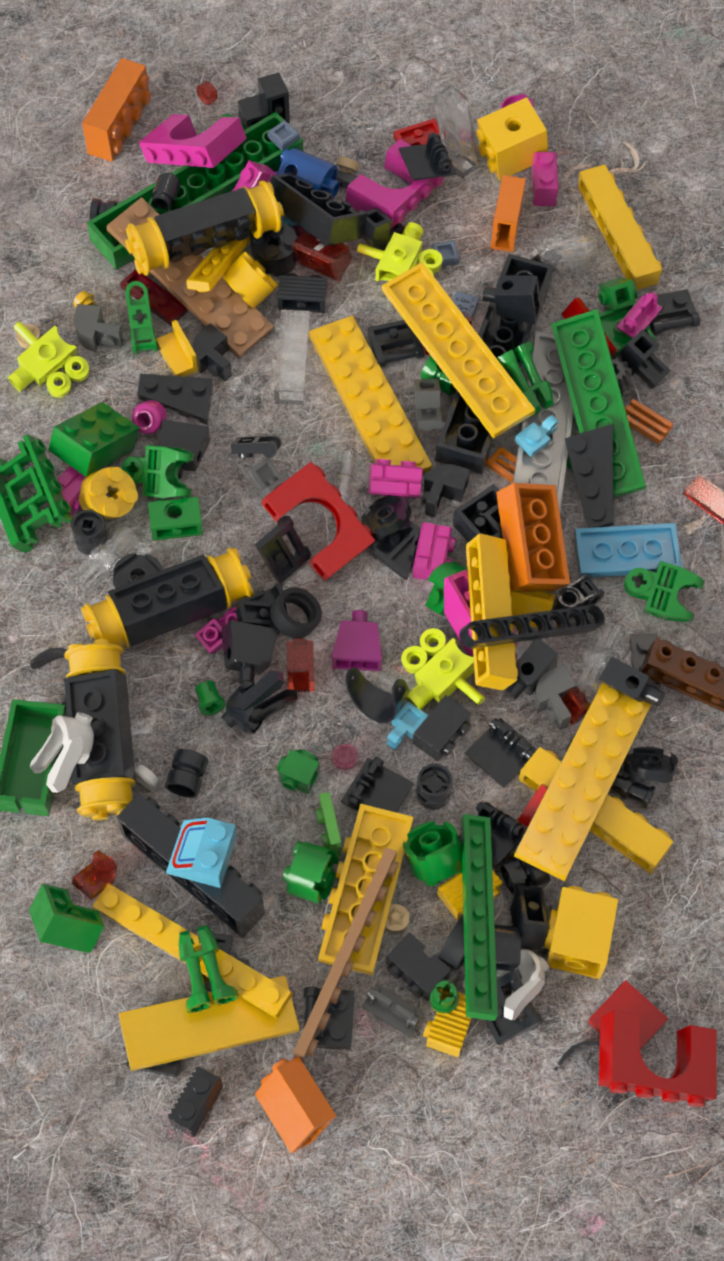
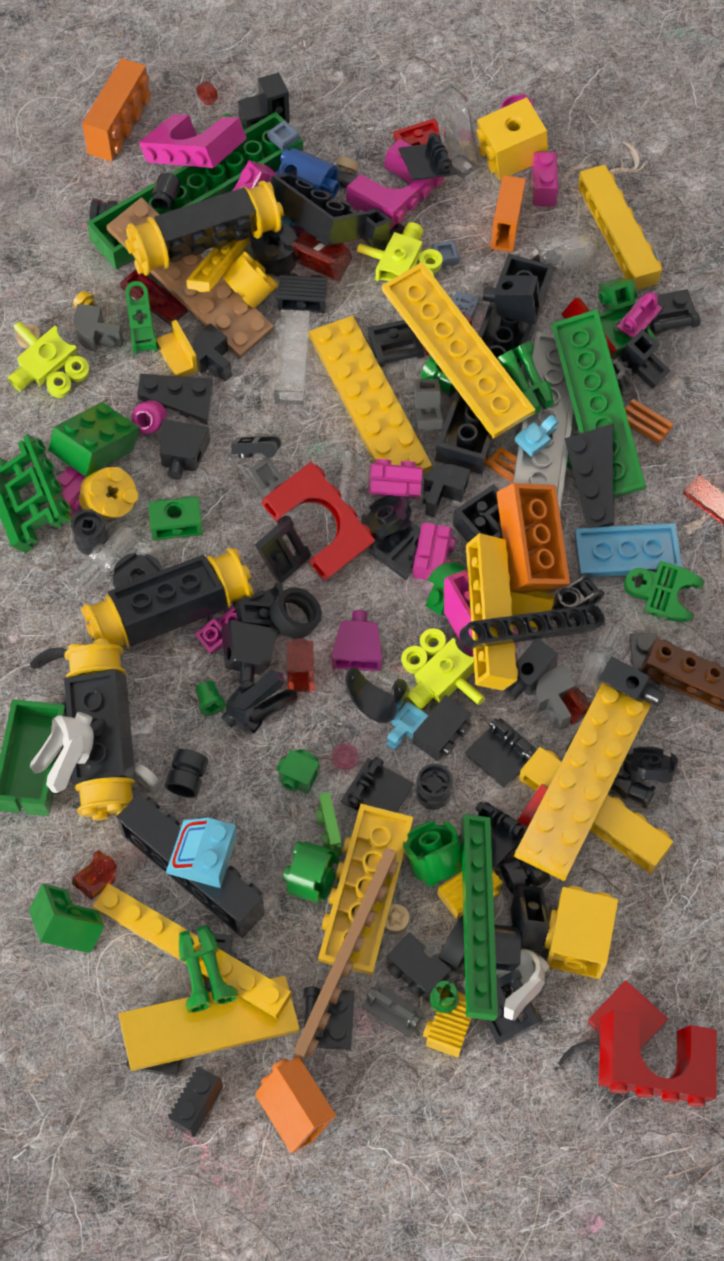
(159, 471): green piece -> none

